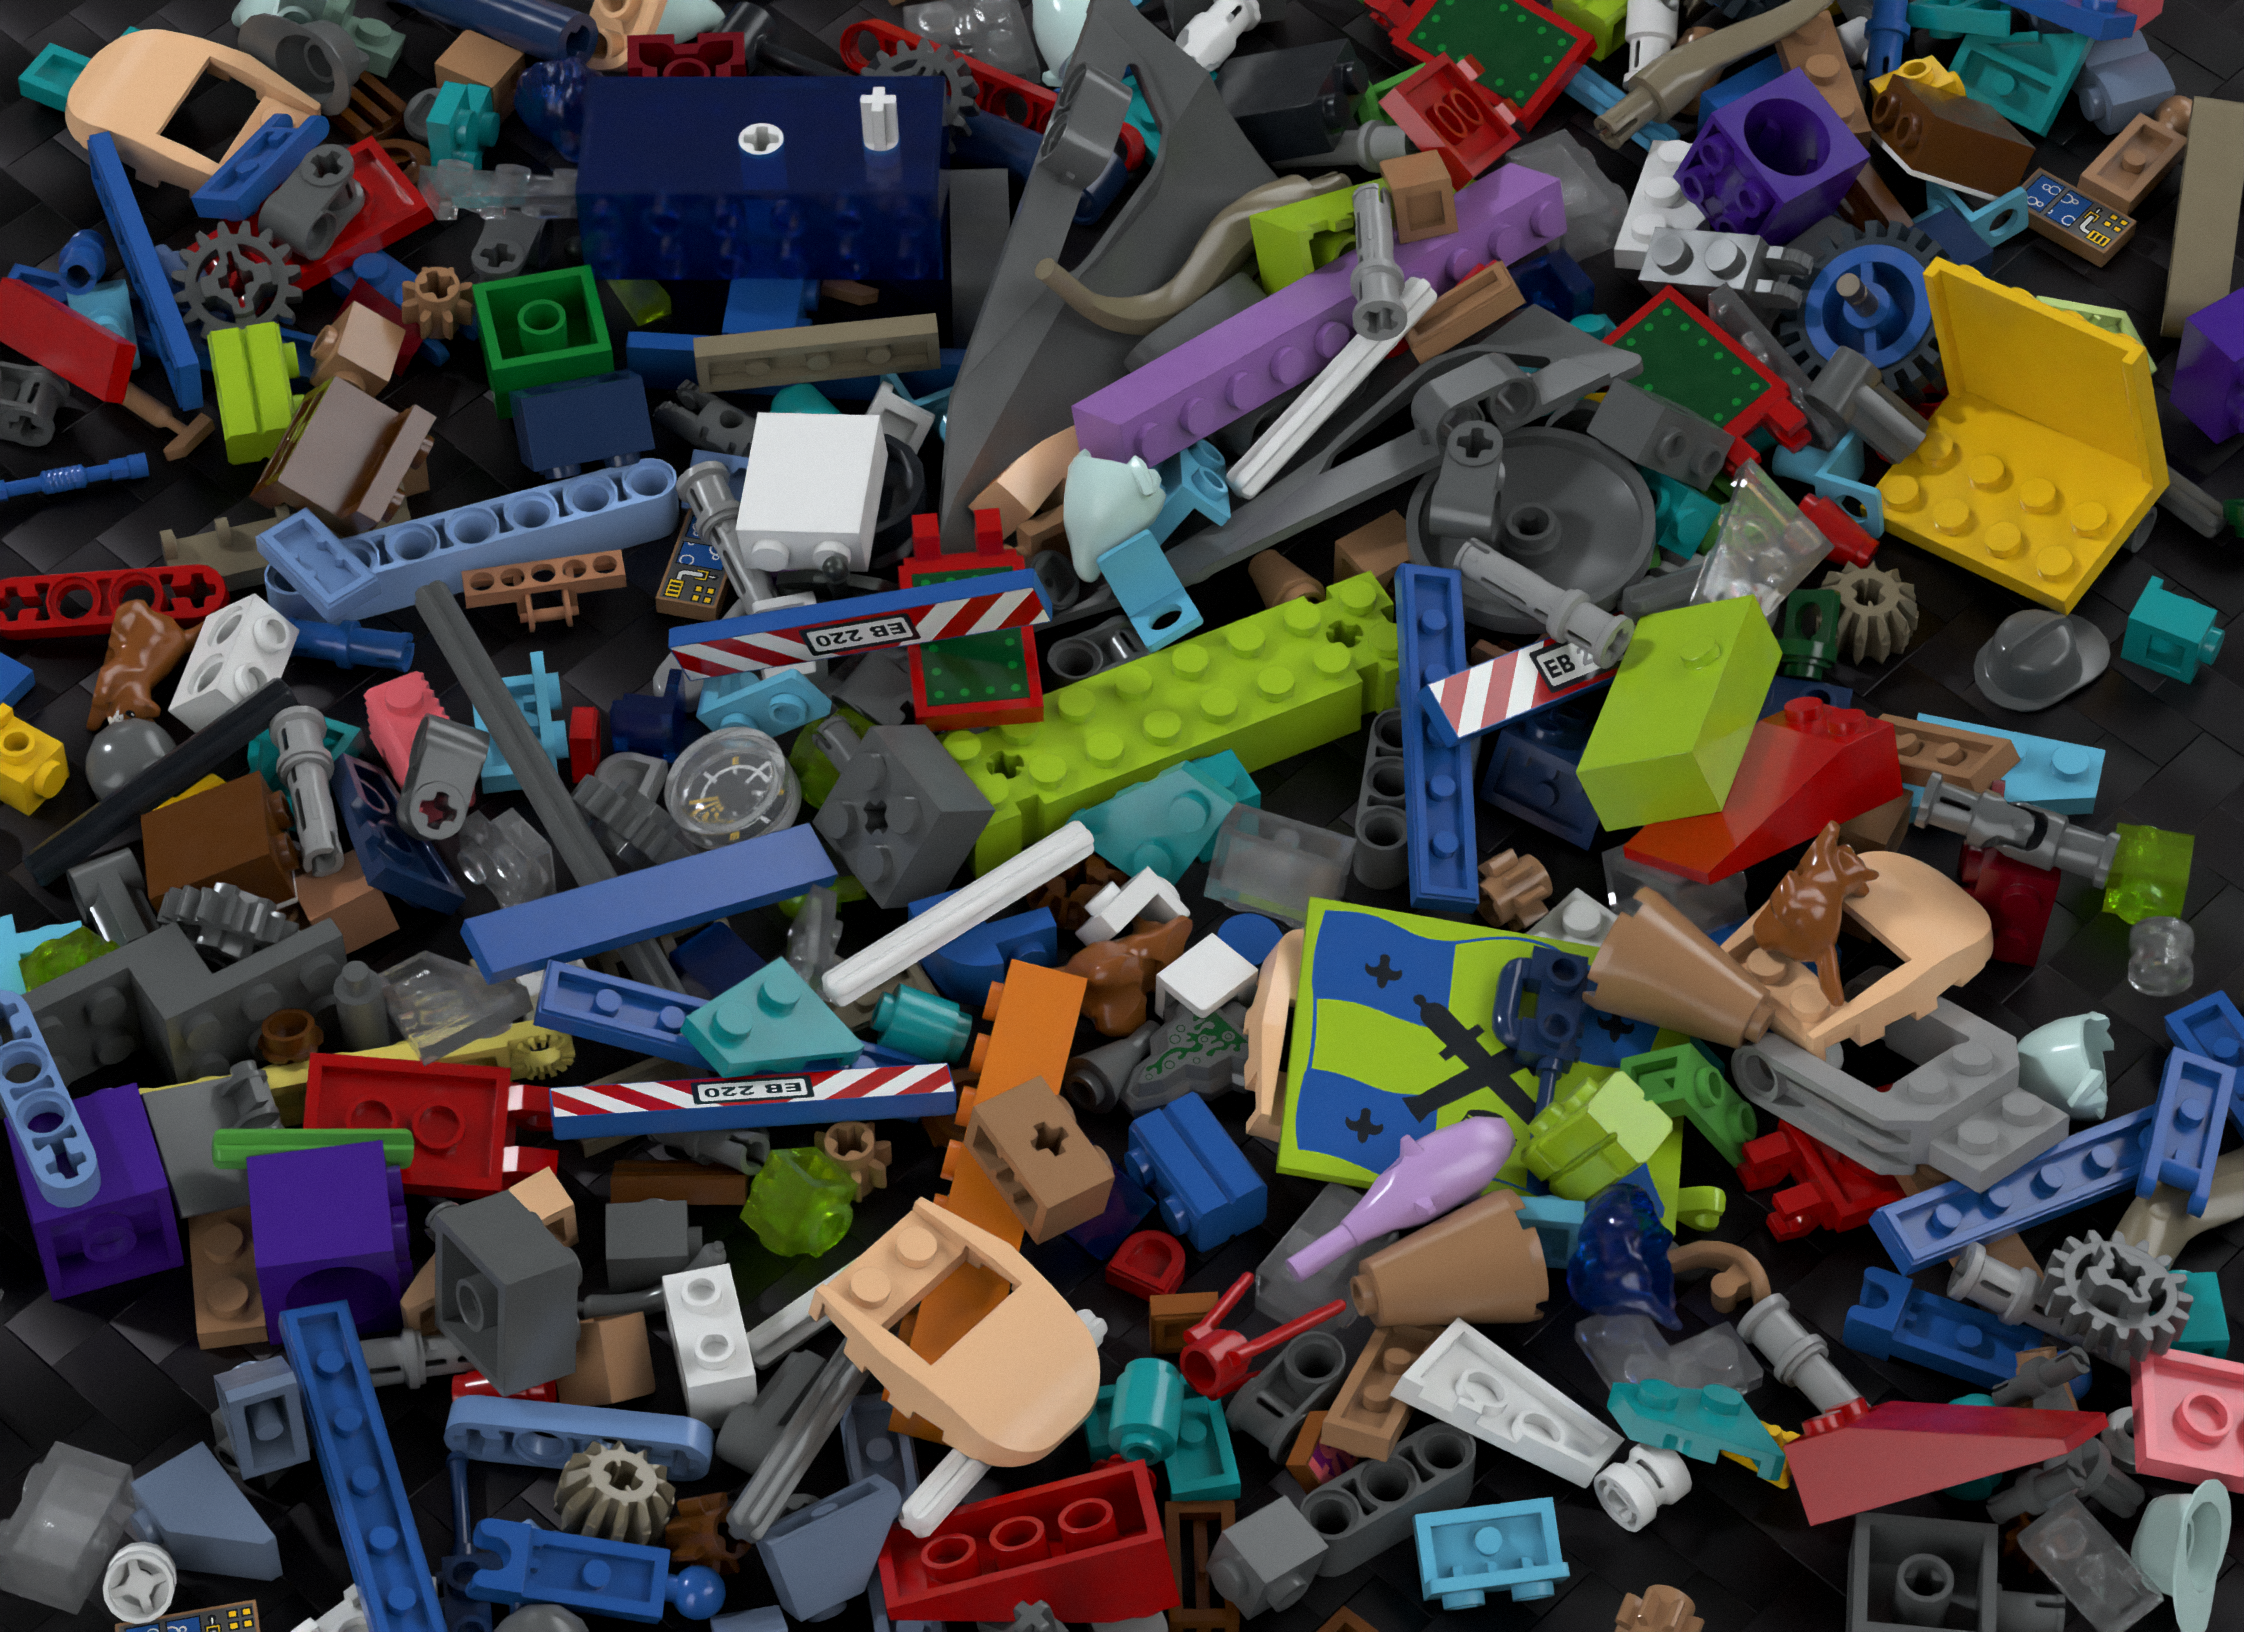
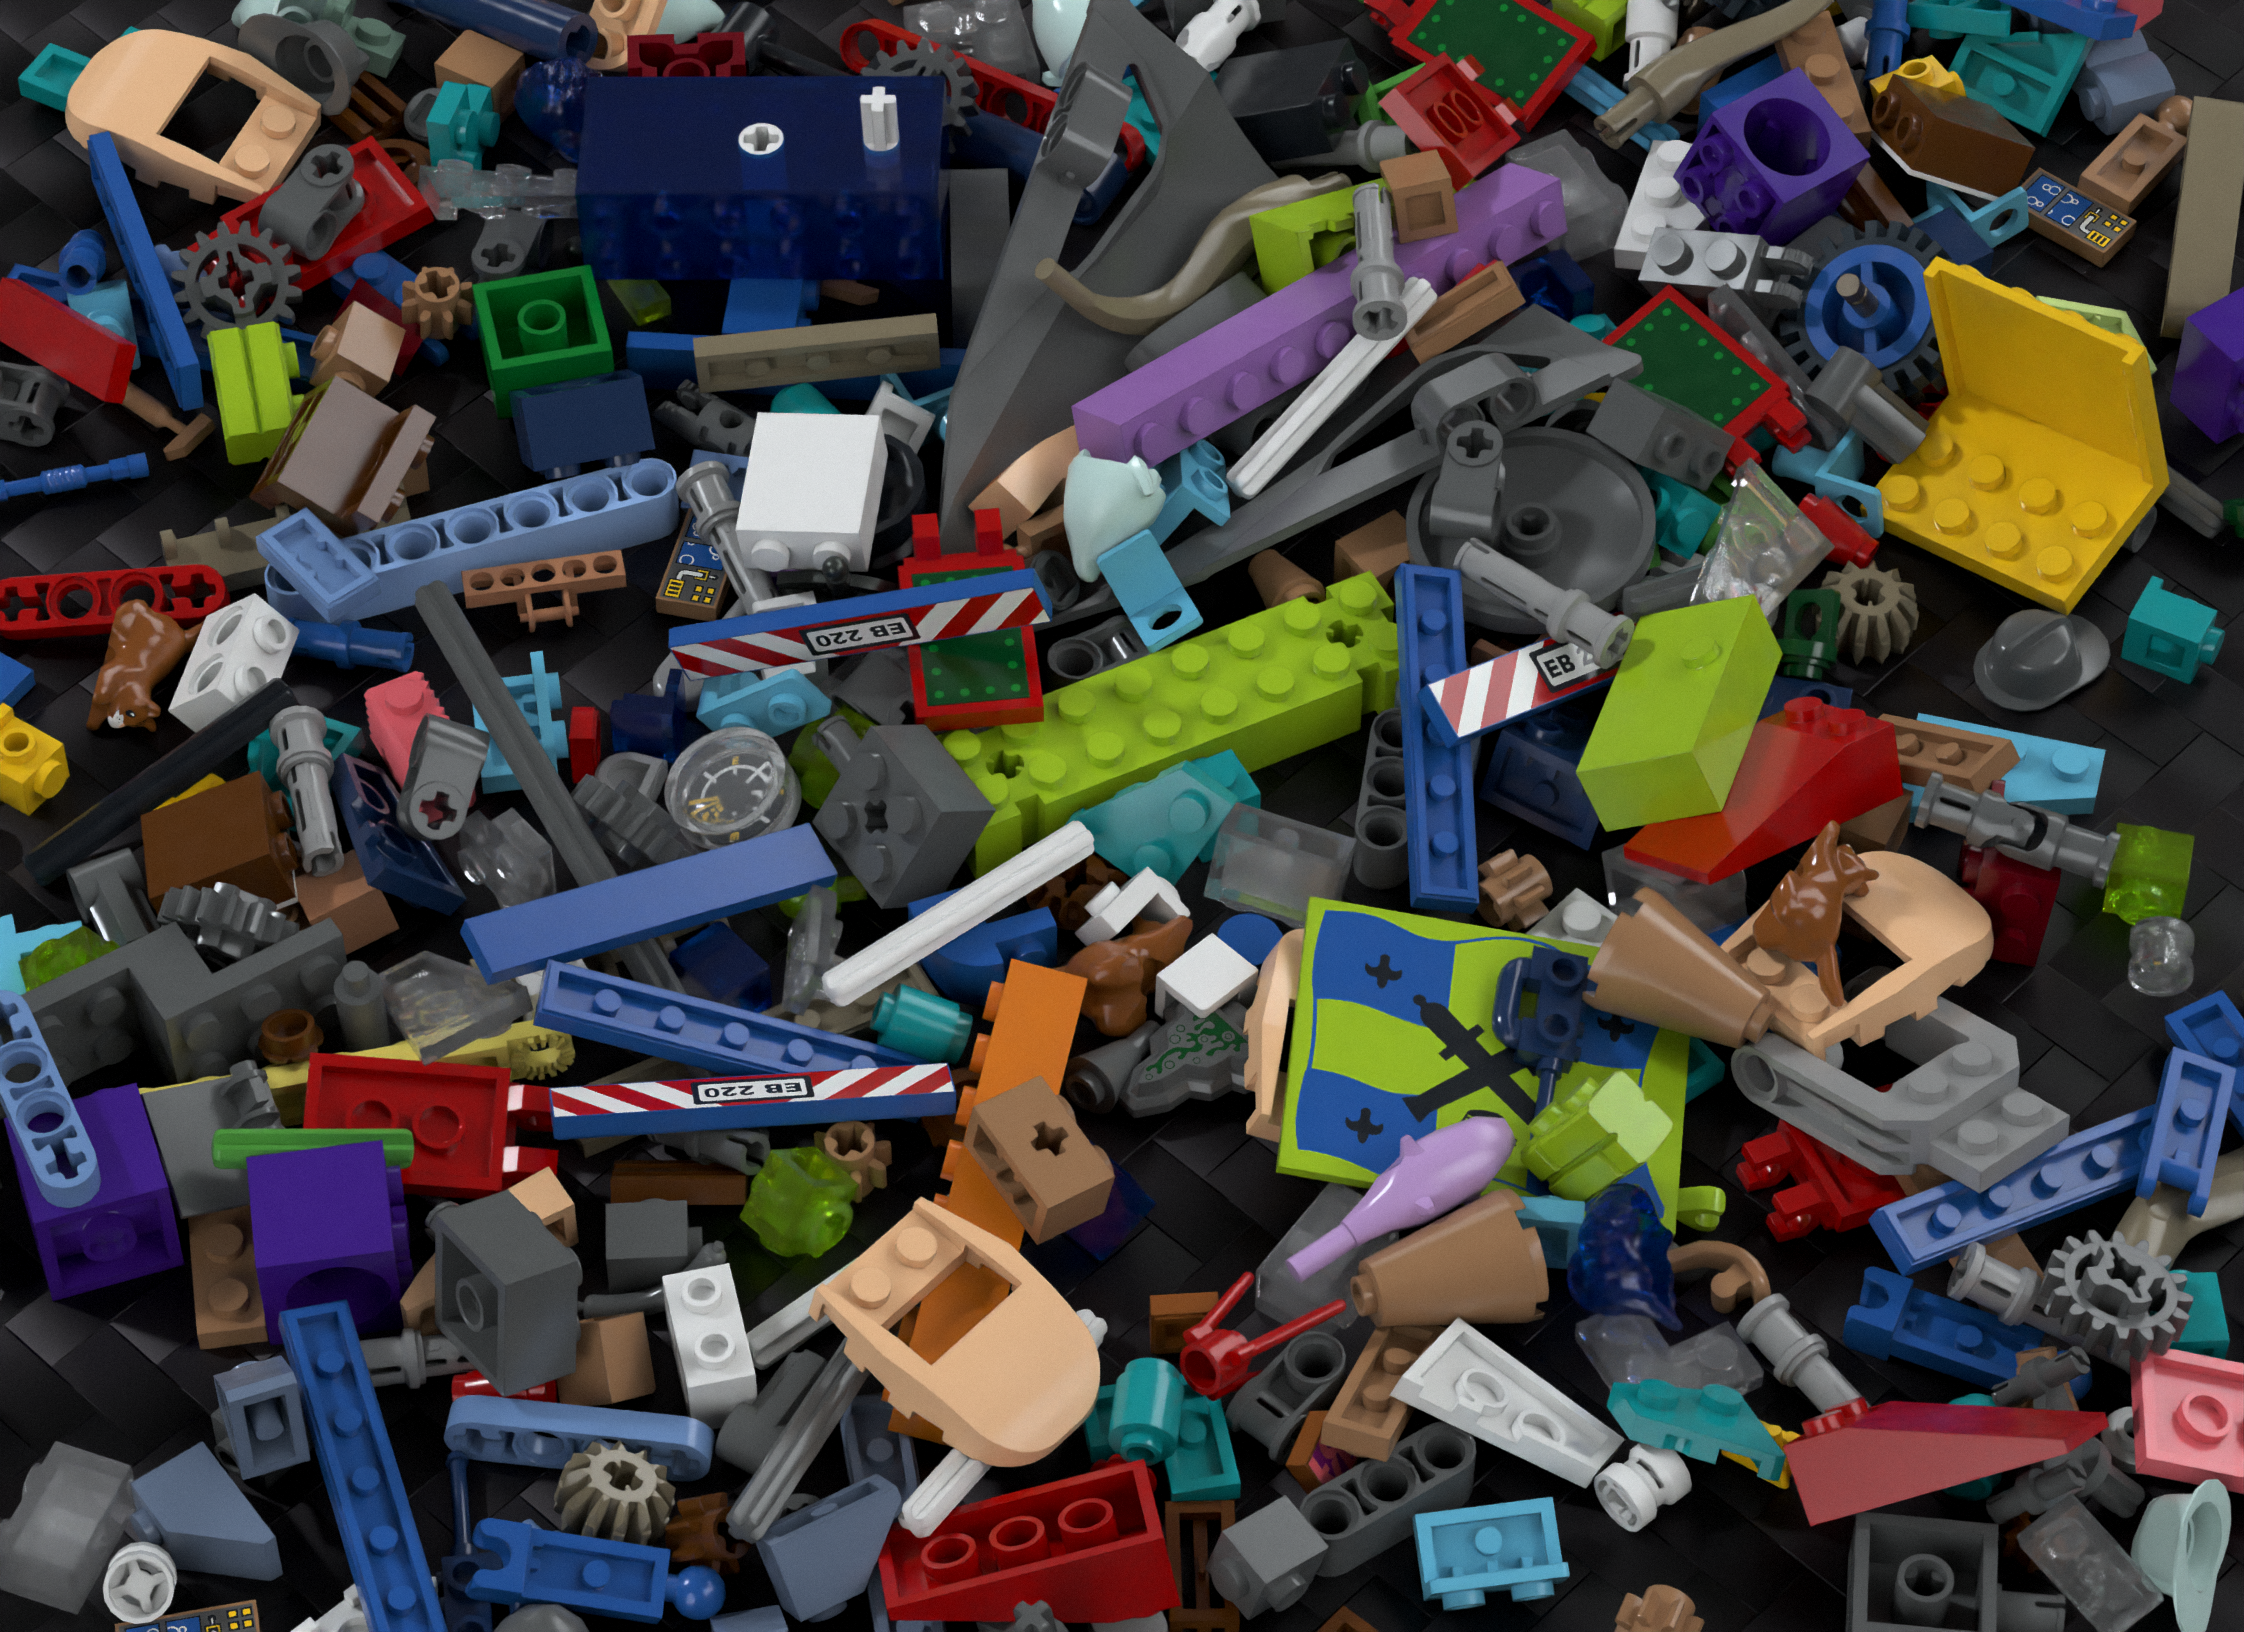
(123, 752): dark grey hair -> none
(259, 167): blue hinge -> none
(769, 1025): teal wing -> none
(1148, 1265): red tile -> none
(1196, 1173): blue brick -> none
(1688, 1085): bright green bracket -> none
(2067, 1065): light aqua hat -> none

